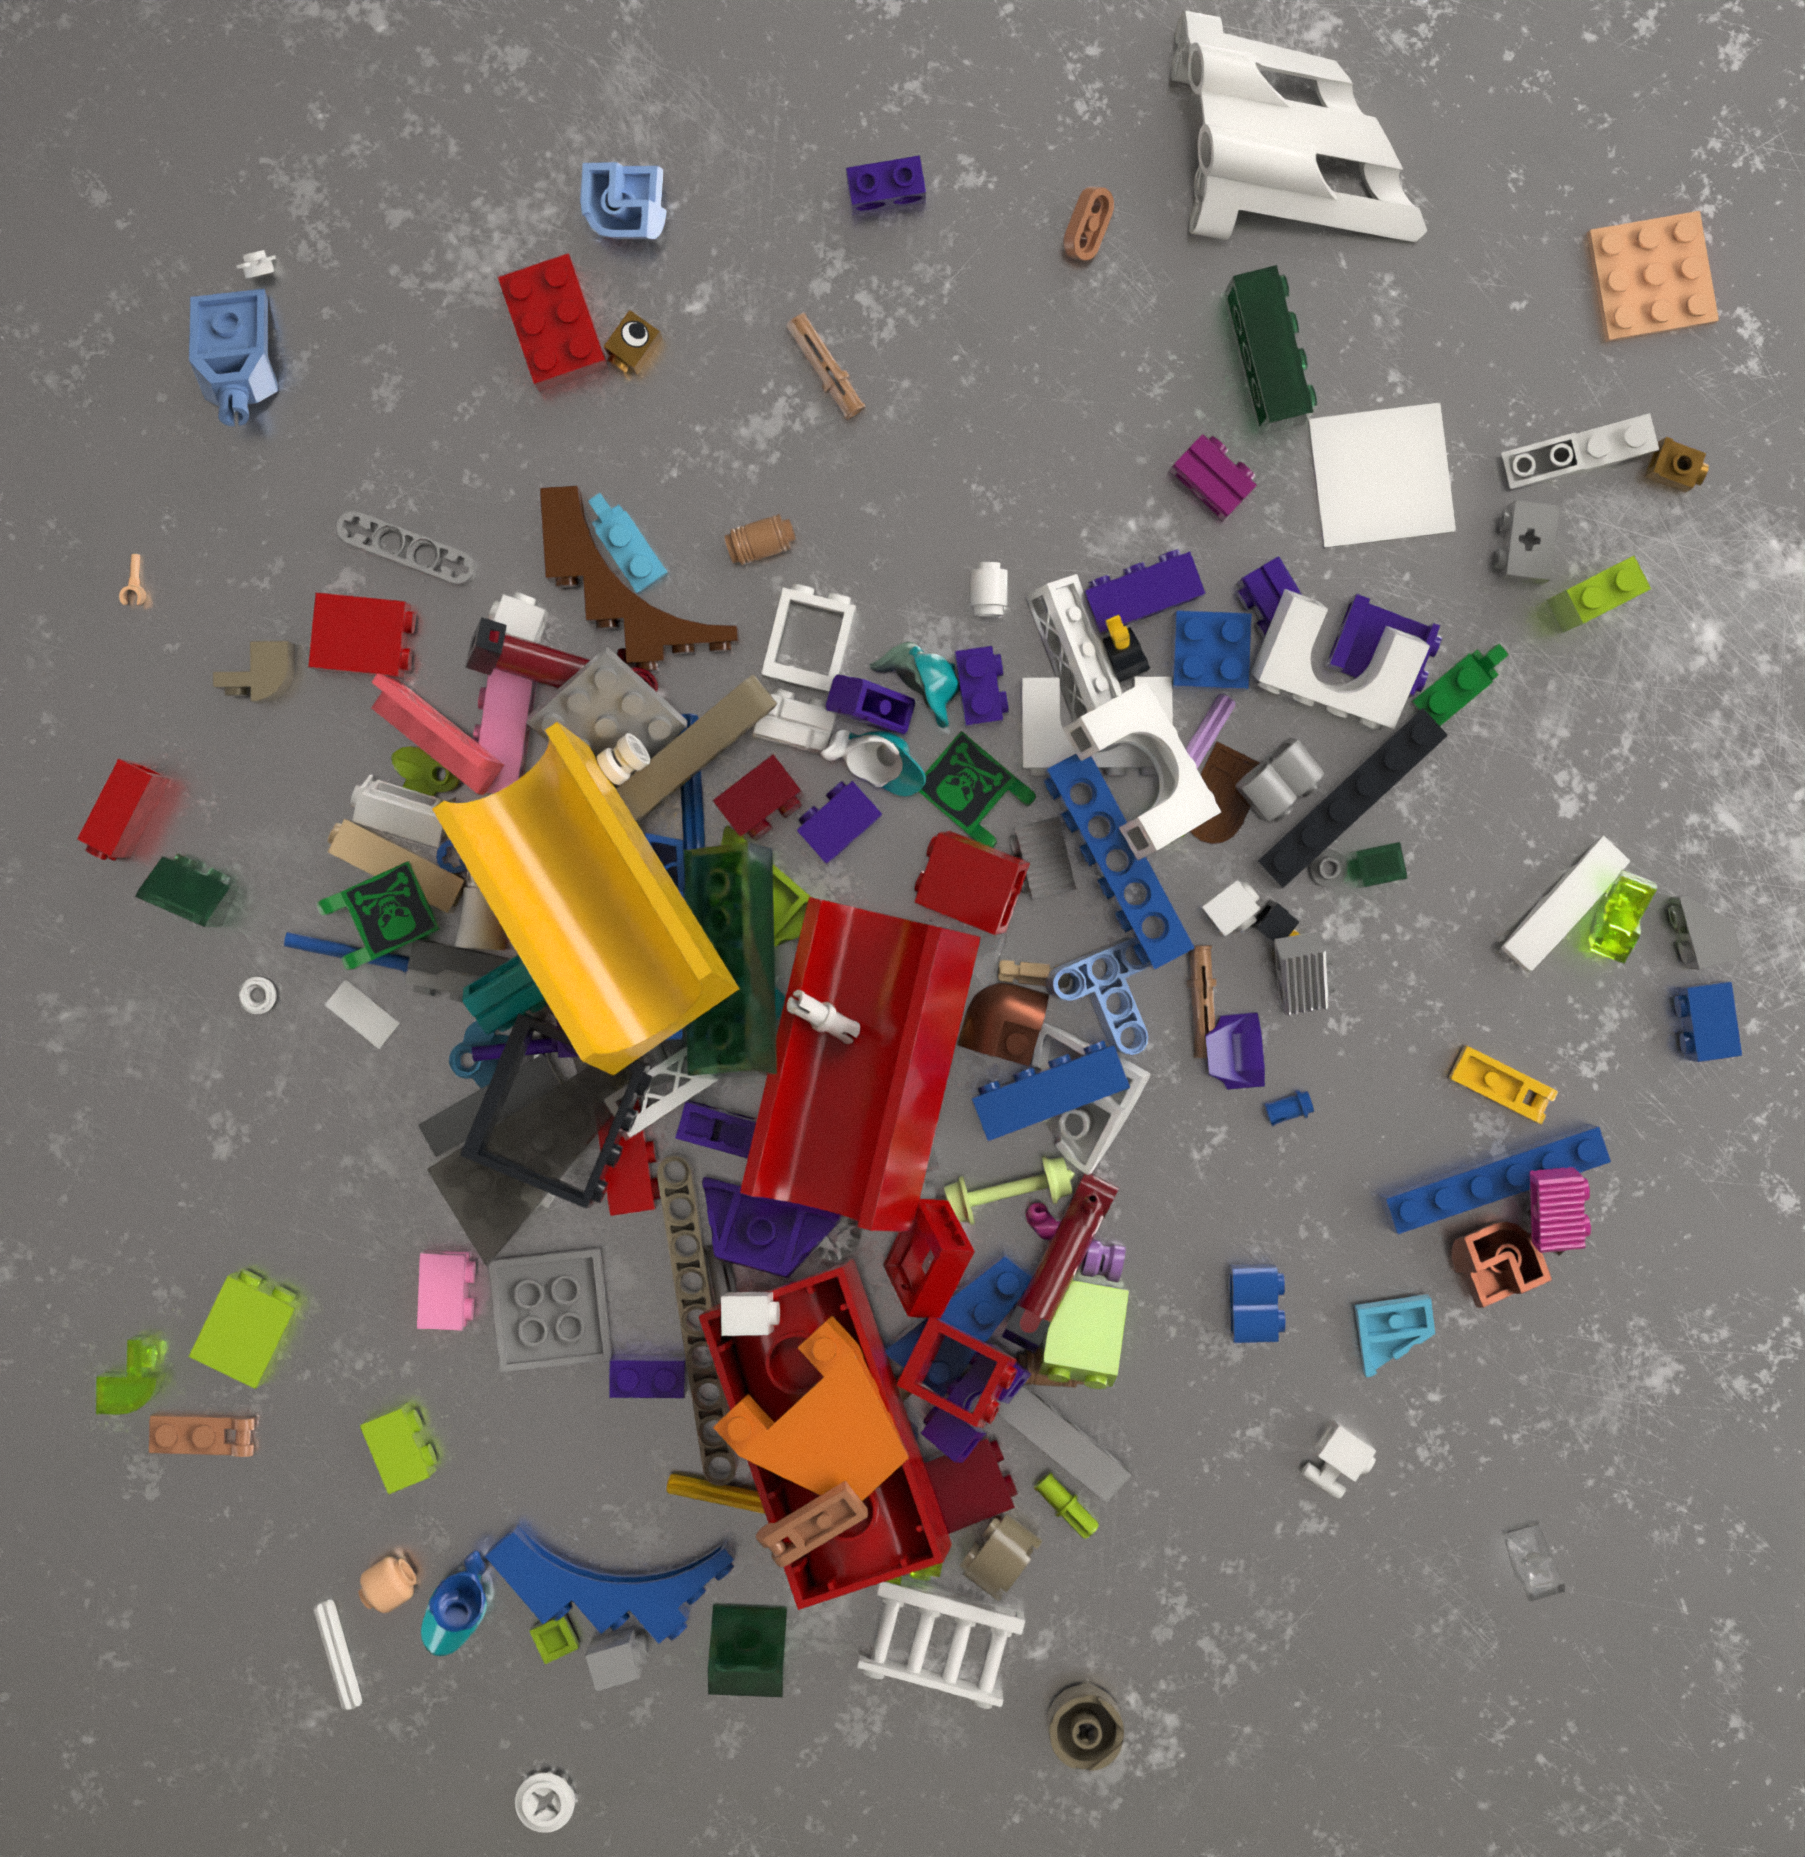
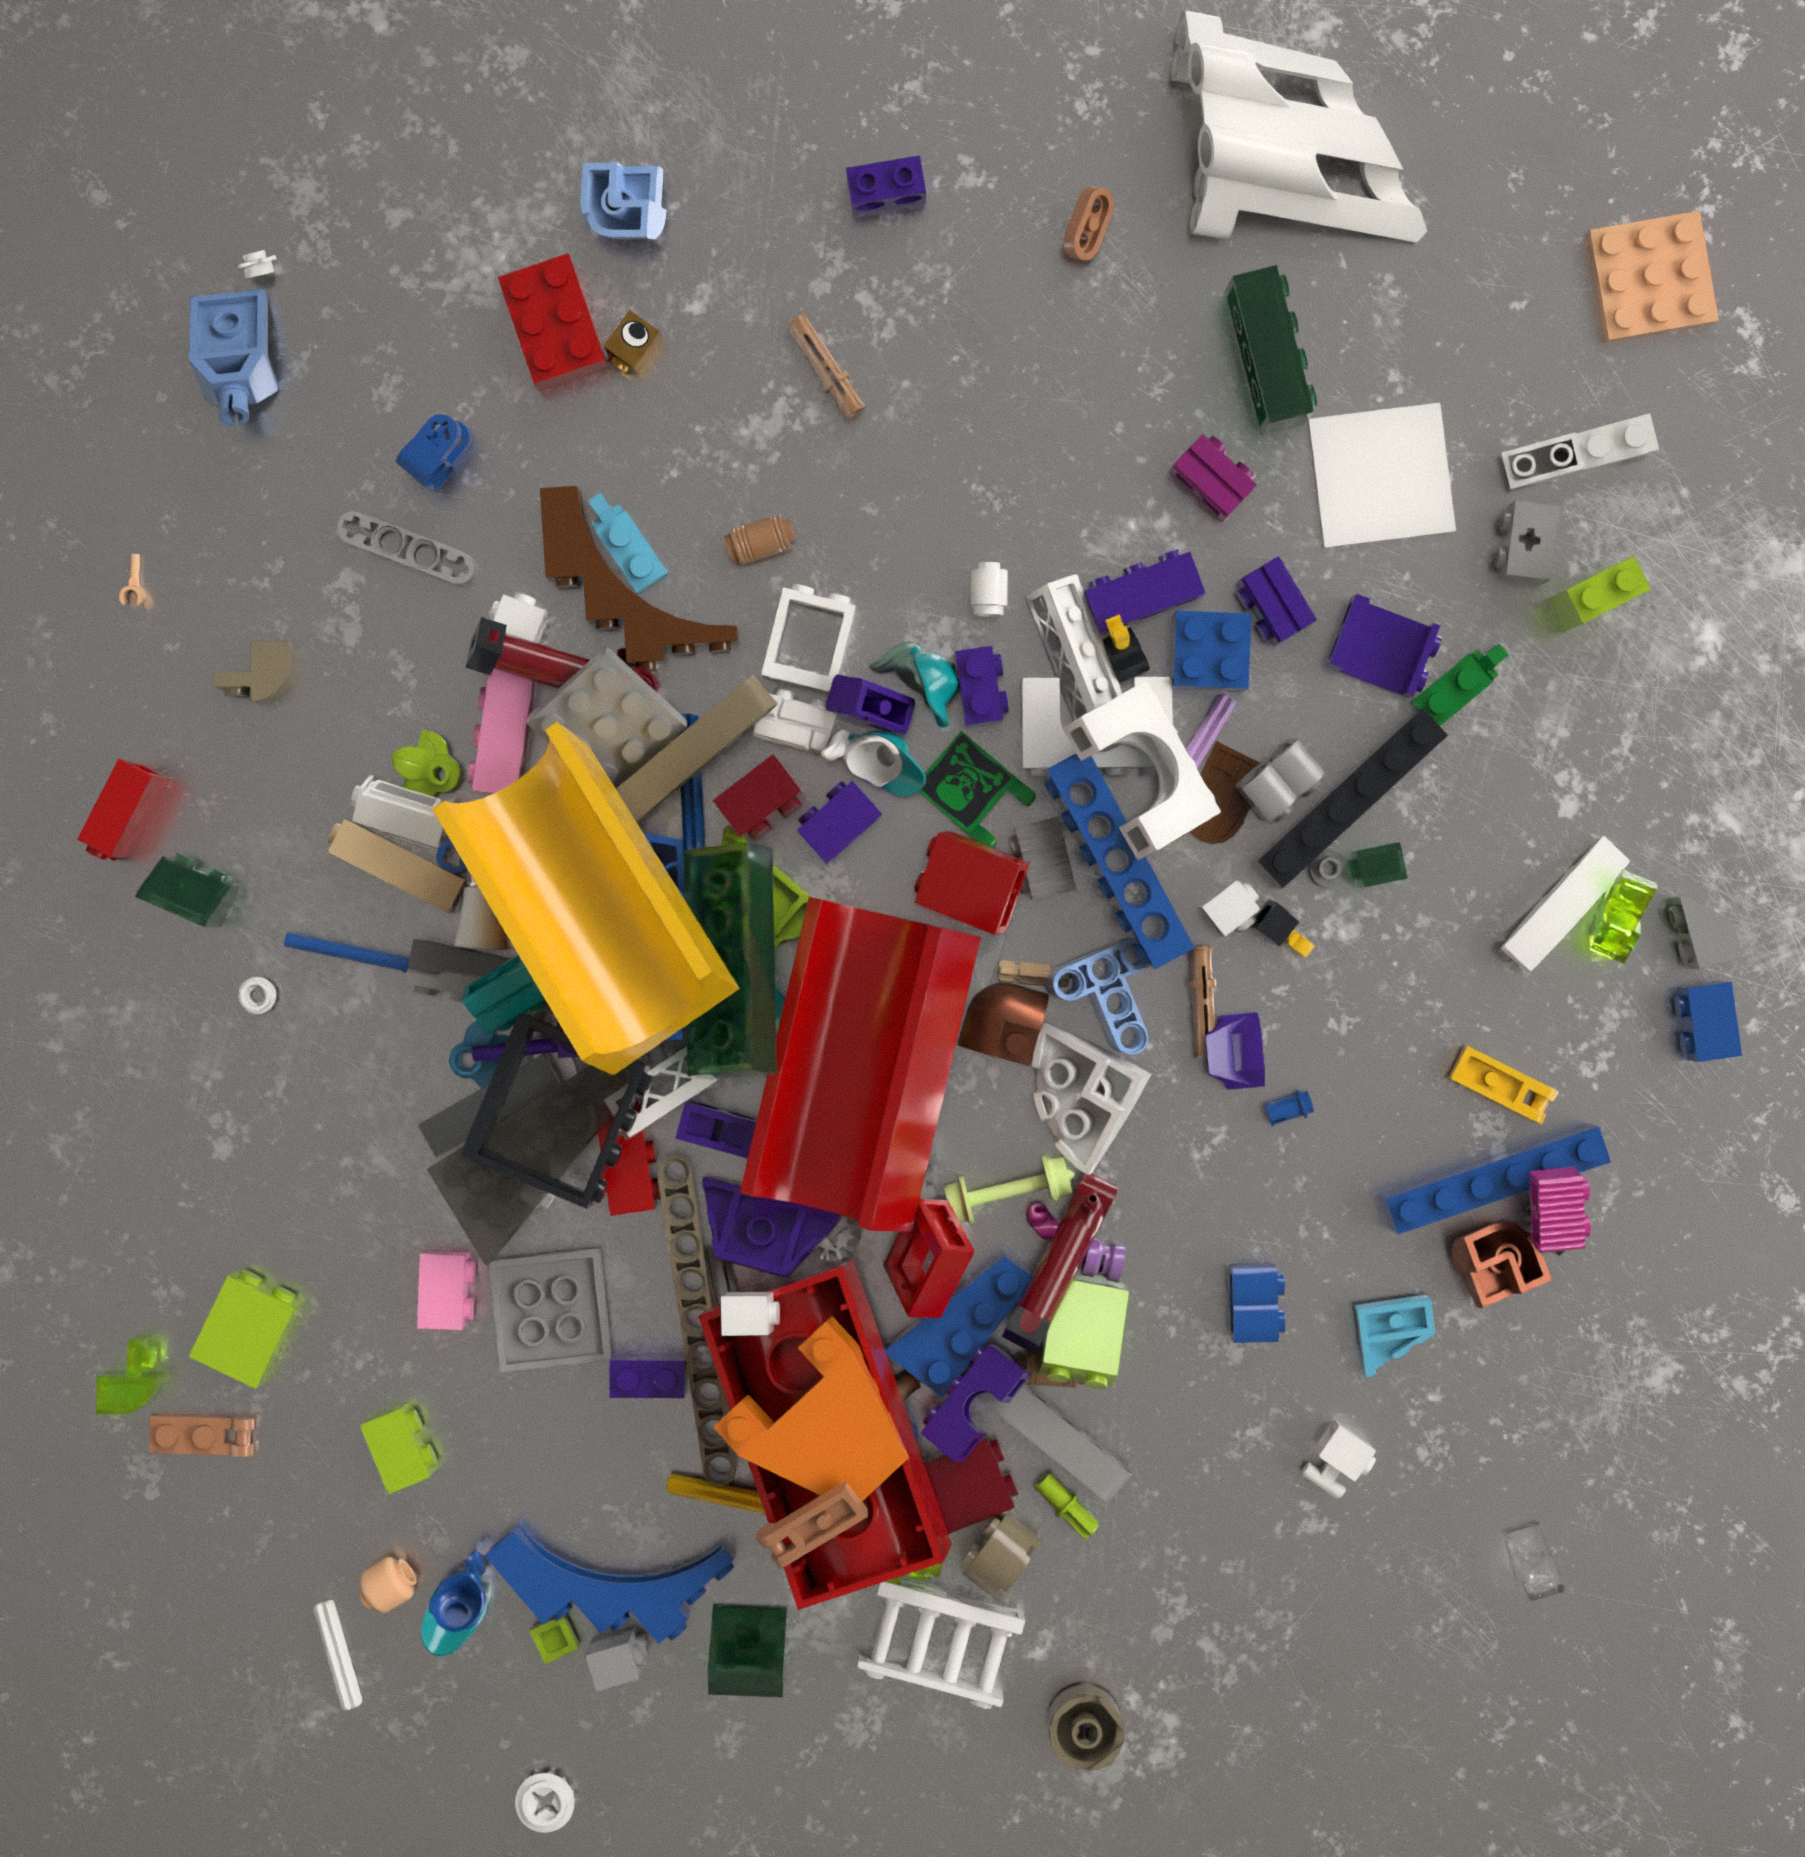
(361, 635): red brick -> none
(362, 1014): white sticker -> none
(386, 911): flag -> none
(432, 453): none -> blue piece
(435, 734): coral fence -> none
(623, 759): white wheel -> none
(823, 1017): white pin -> none
(924, 1355): red window -> none
(1050, 1092): blue wedge -> none
(1303, 972): light grey brick -> none
(1374, 695): white arch -> none
(1664, 466): pearl gold brick -> none

